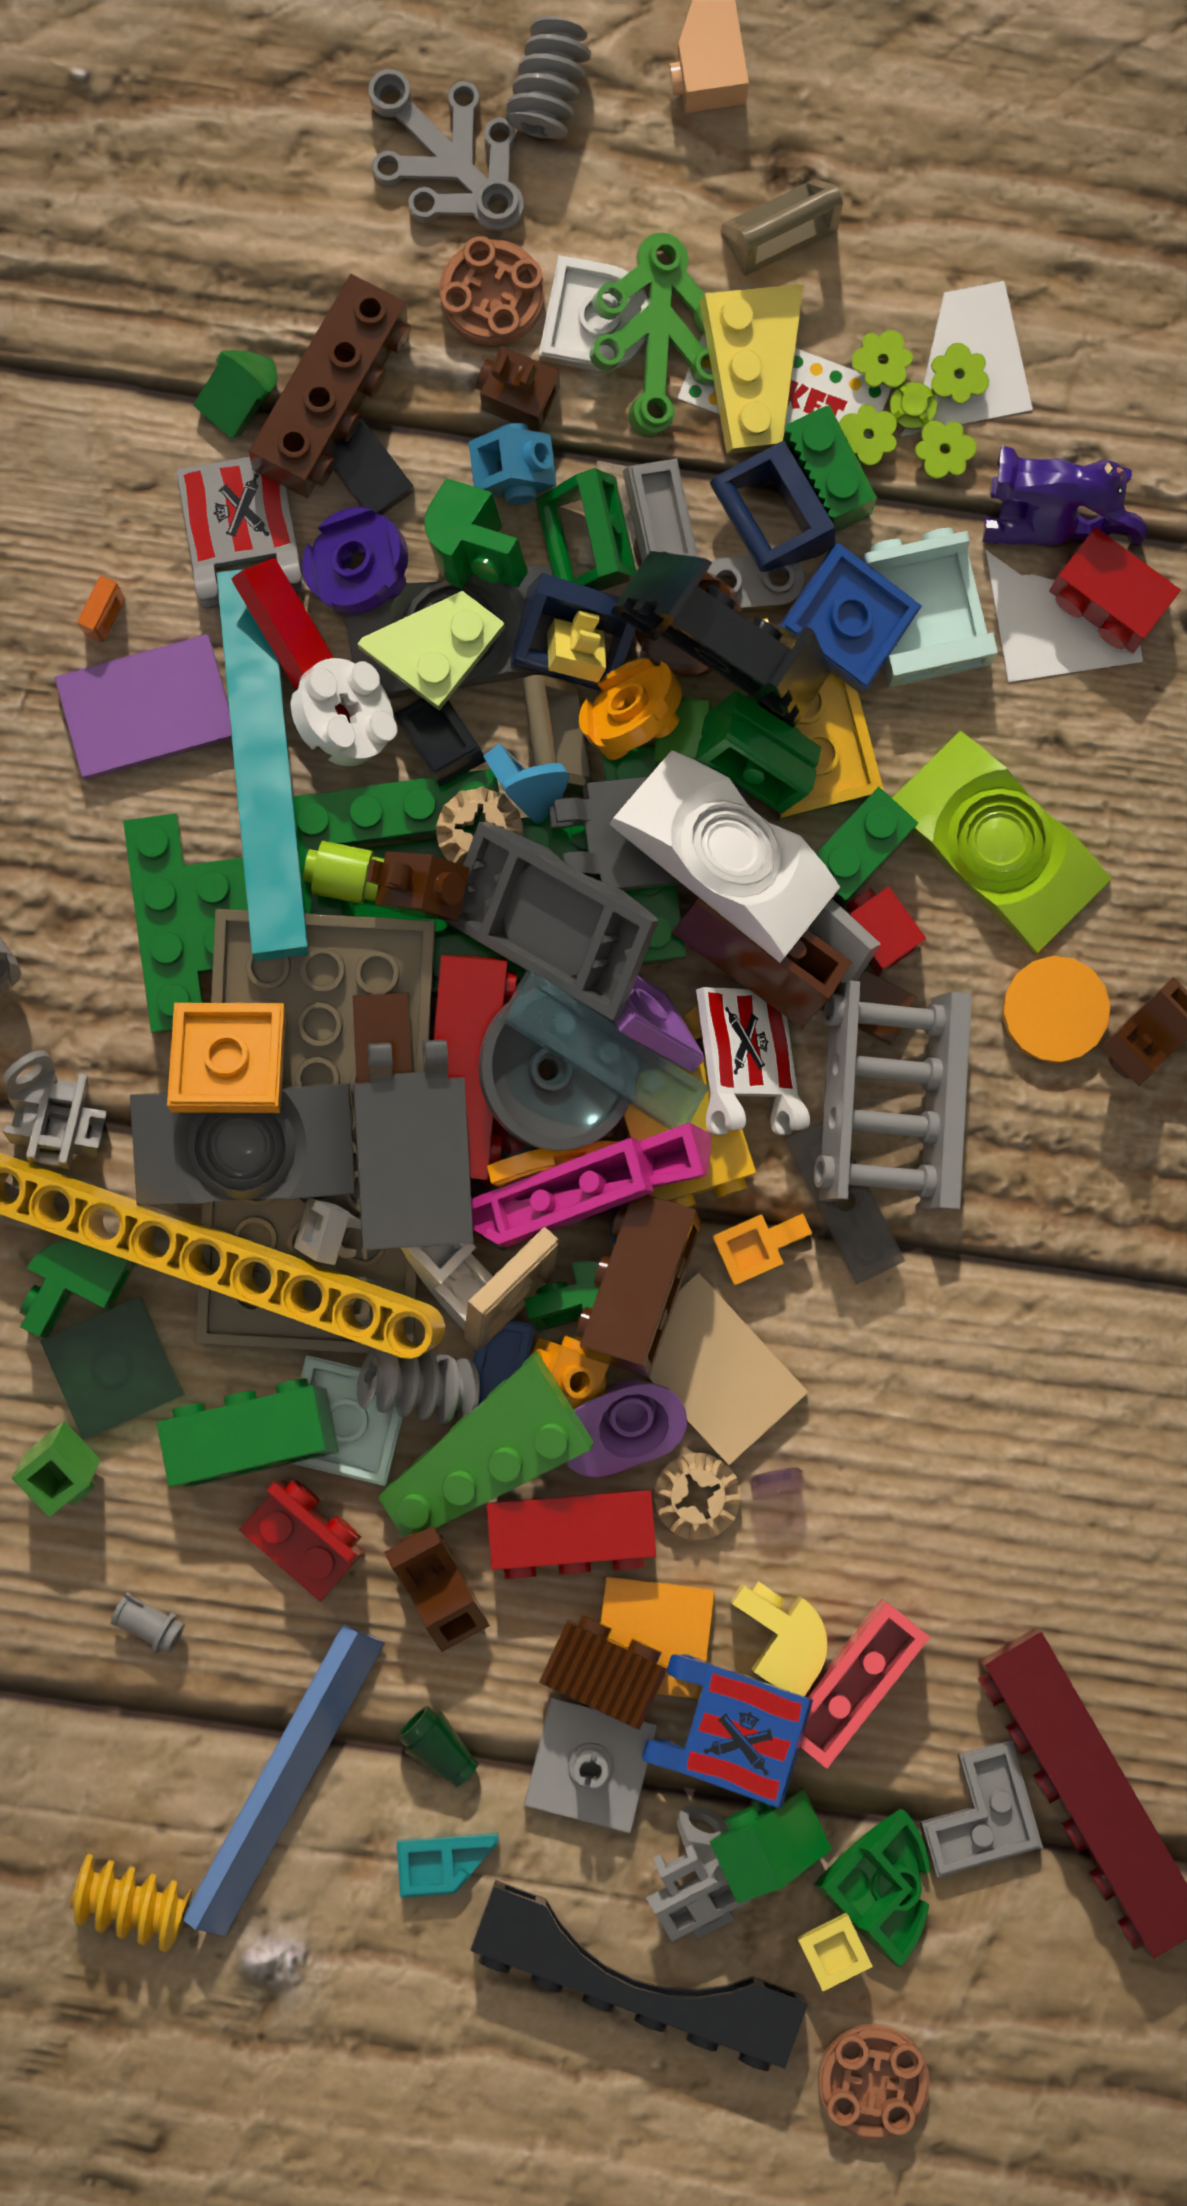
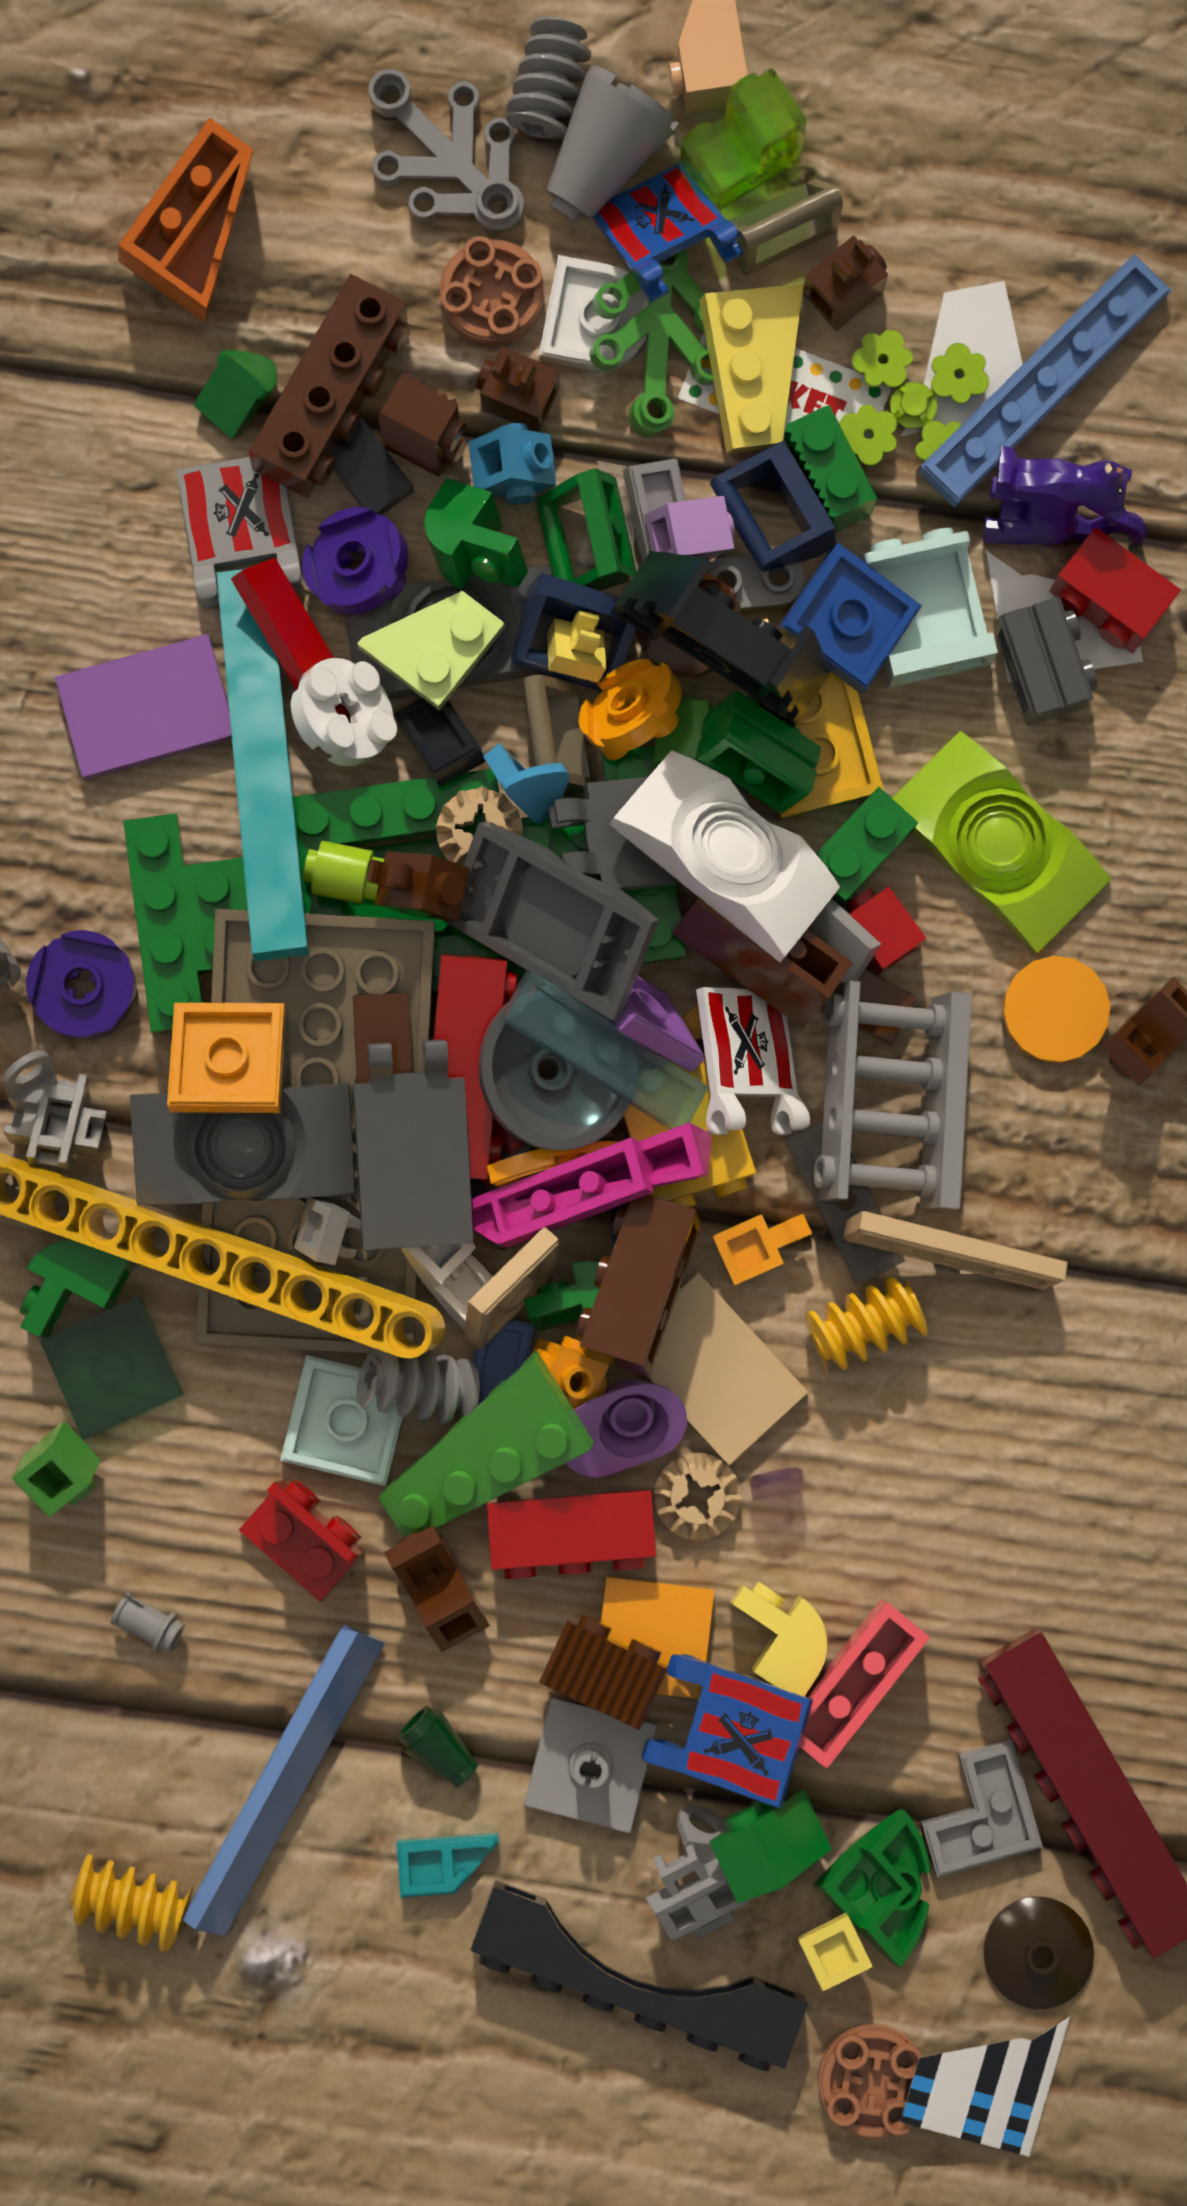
(65, 959): none -> dark purple plate
(101, 609): orange tile -> none
(190, 220): none -> orange wedge
(247, 1434): green brick -> none
(422, 426): none -> reddish brown brick
(605, 144): none -> light grey cone
(662, 220): none -> blue flag
(692, 528): none -> lavender brick
(750, 144): none -> clear neon green brick
(846, 282): none -> reddish brown brick
(865, 1322): none -> yellow piece
(954, 1250): none -> tan tile
(987, 2091): none -> sticker
(1022, 1929): none -> dark brown dish
(1044, 380): none -> medium blue tile
(1045, 660): none -> dark grey brick

